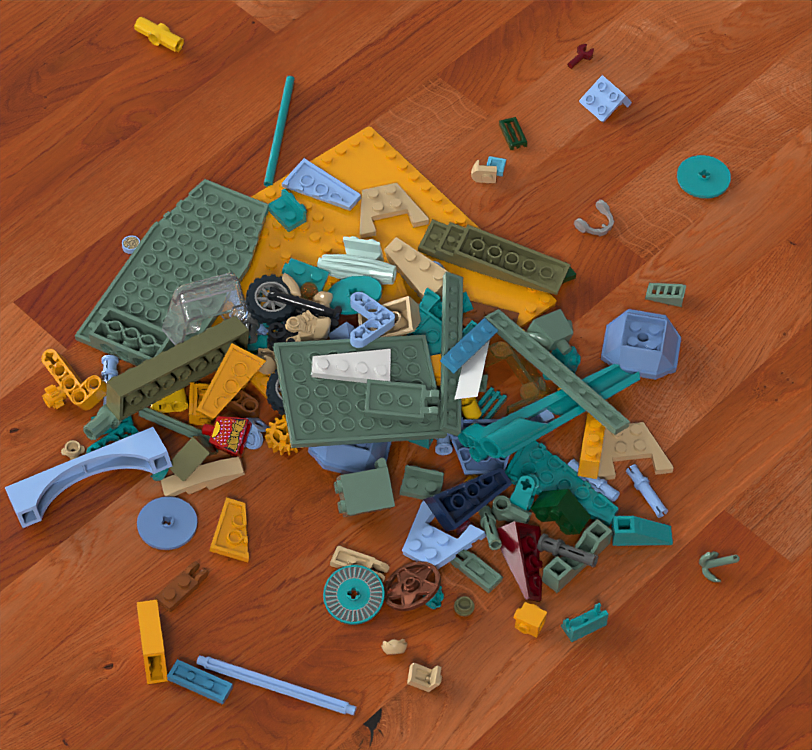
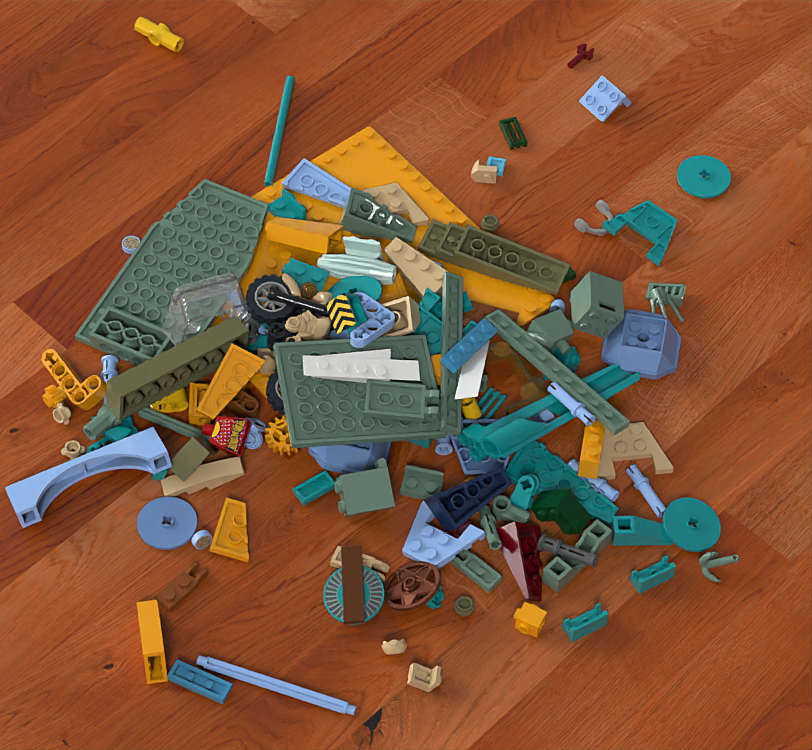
(62, 414): none -> tan plate
(118, 433): none -> teal tile
(201, 539): none -> tile
(305, 234): none -> light orange slope
(314, 488): none -> teal plate
(346, 312): none -> piece
(352, 585): none -> reddish brown tile
(368, 218): none -> sand green wedge
(395, 368): none -> white sticker
(490, 223): none -> olive plate
(557, 304): none -> light blue hinge
(577, 408): none -> light blue pin
(597, 304): none -> sand green container
(649, 222): none -> teal wing
(652, 575): none -> teal hinge
(659, 299): none -> sand green plant
(695, 512): none -> teal piece

